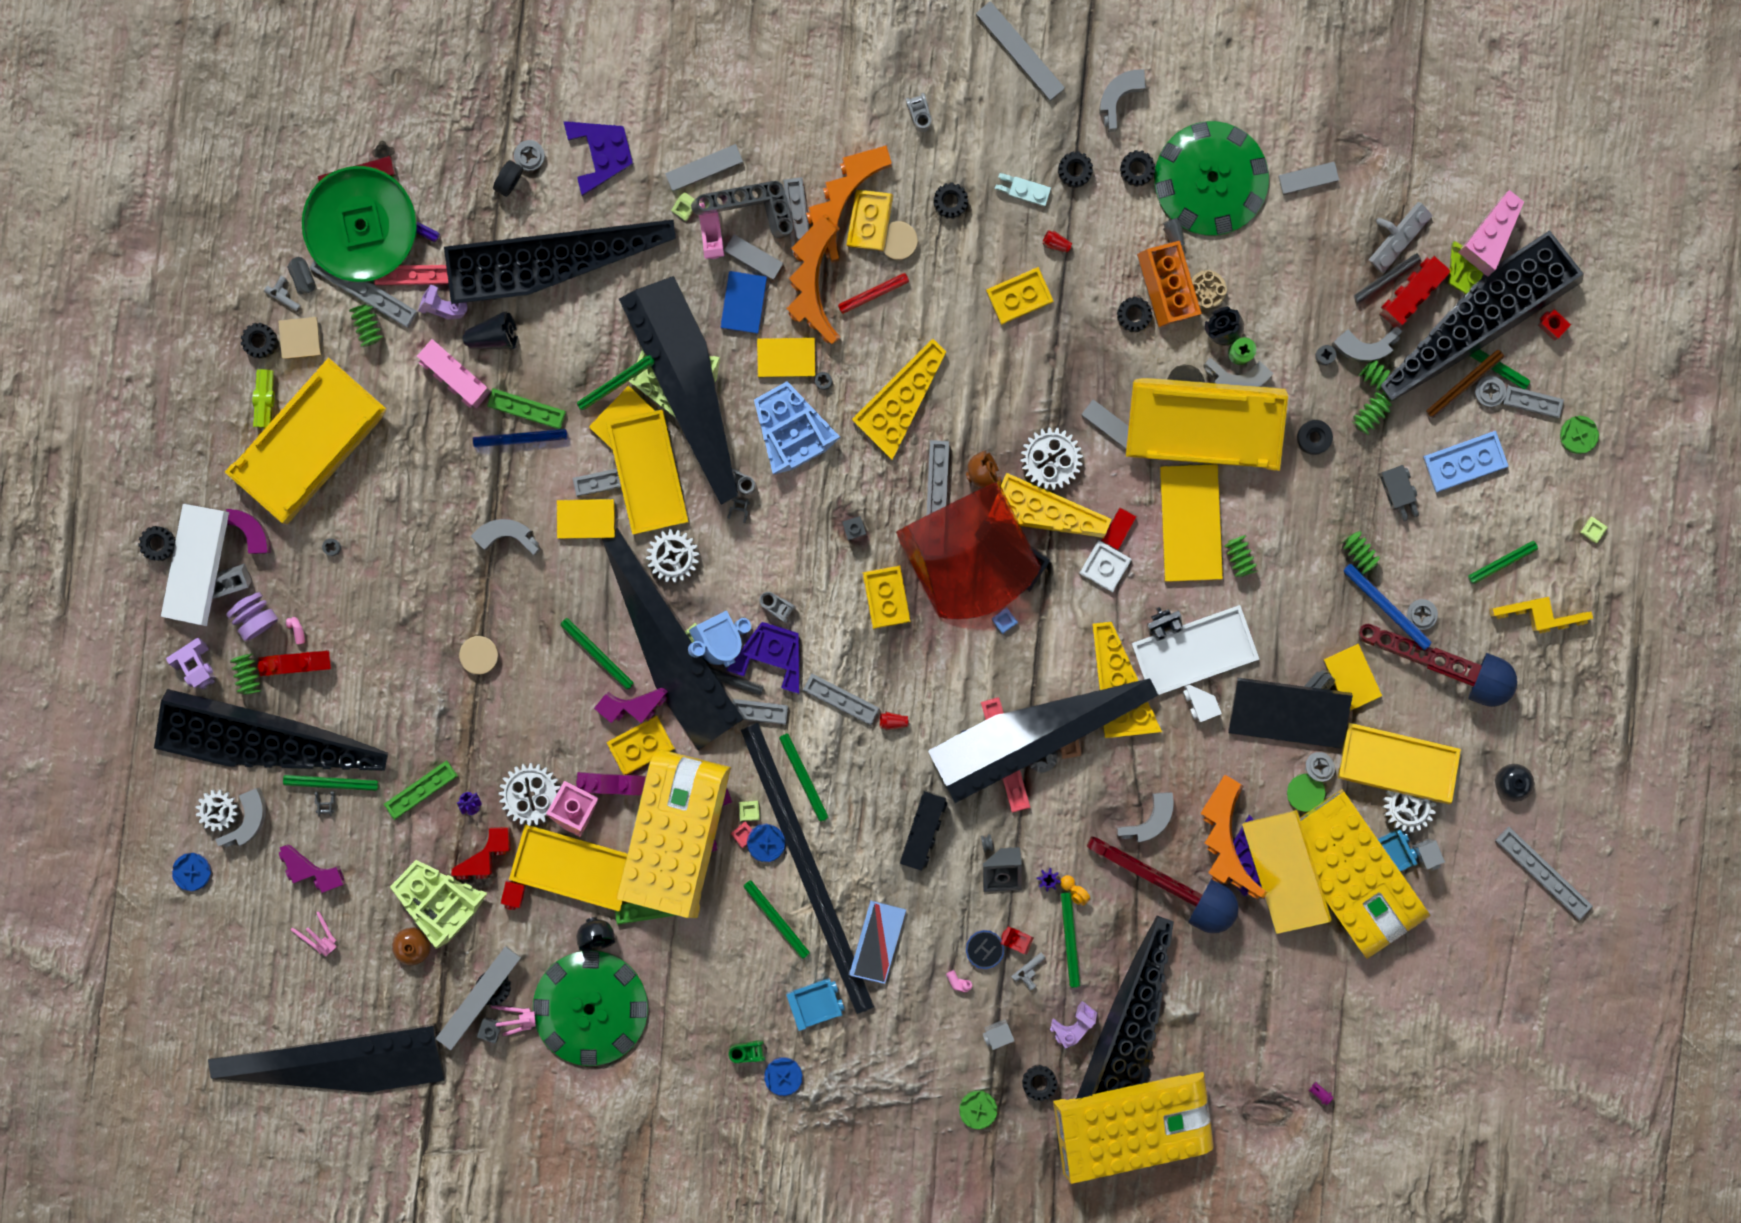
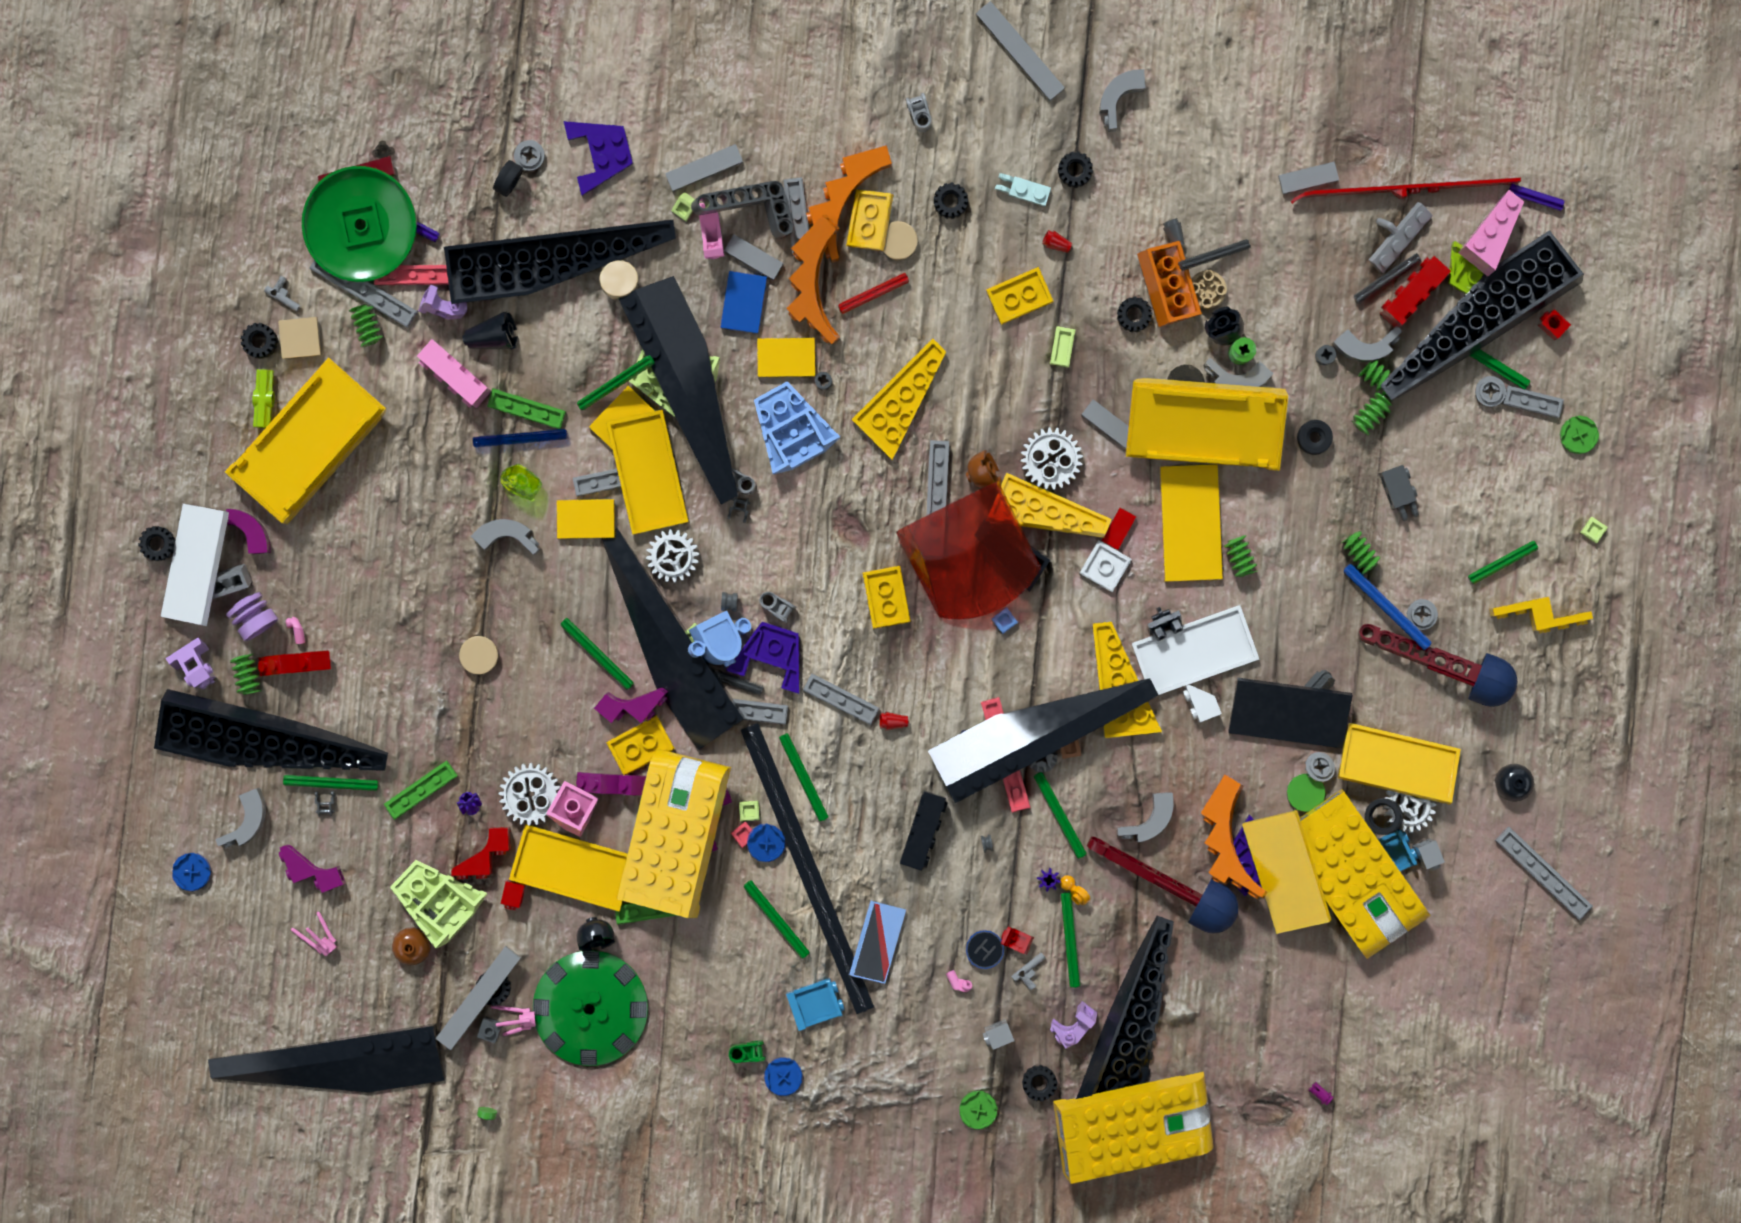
(221, 816): white gear -> none
(301, 275): dark grey piece -> none
(331, 541): dark grey bush -> none
(487, 1113): none -> bright green tile
(521, 481): none -> clear neon green piece
(618, 279): none -> tan tile
(729, 601): none -> dark grey wheel
(854, 528): dark grey brick -> none
(1003, 871): dark grey slope -> none
(1060, 815): none -> green axle
(1062, 347): none -> yellowish green tile
(1141, 157): black tyre -> none
(1205, 205): green dish -> none
(1214, 254): none -> dark grey axle
(1353, 675): yellow tile -> none
(1397, 811): none -> black tyre
(1400, 191): none -> red piece
(1465, 383): reddish brown axle -> none
(1465, 461): light blue tile -> none
(1537, 197): none -> dark purple axle

